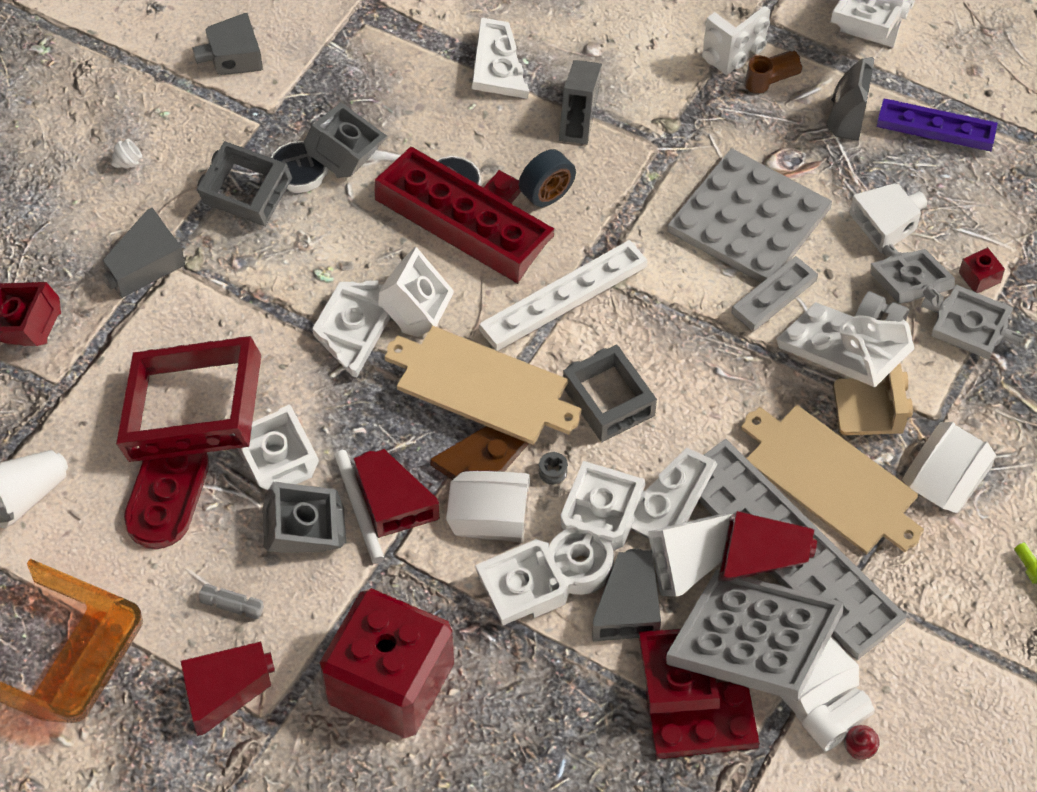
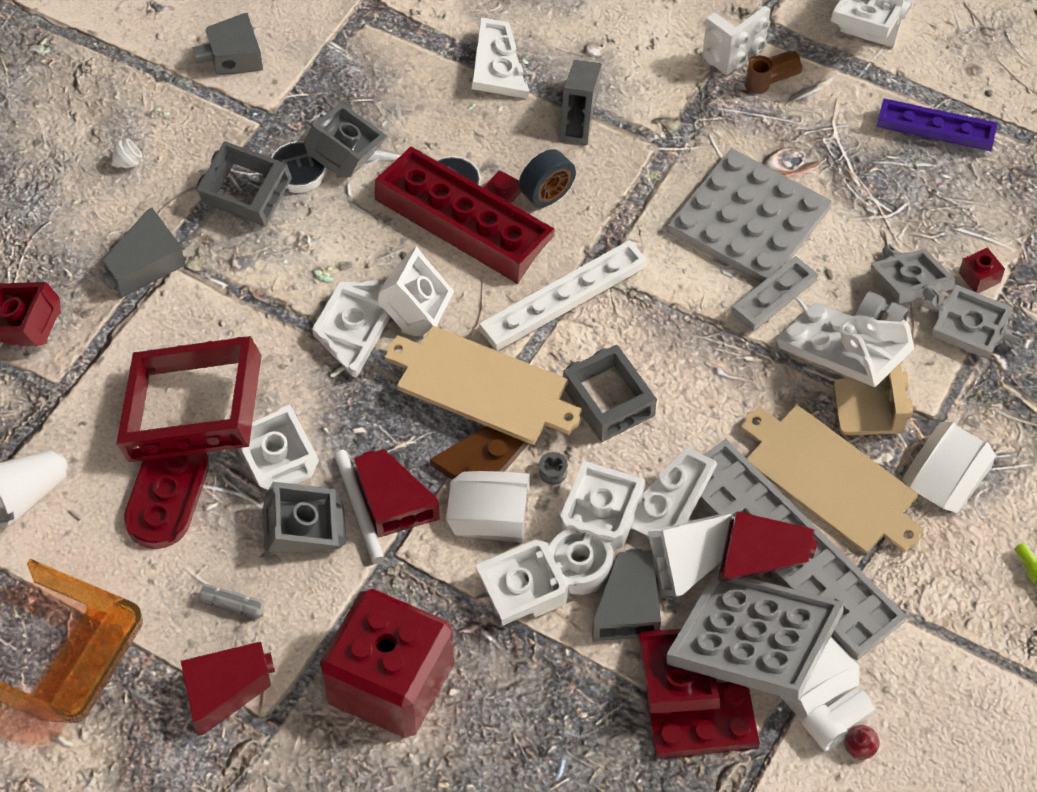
(850, 100): dark grey slope -> none
(887, 214): white torso -> none

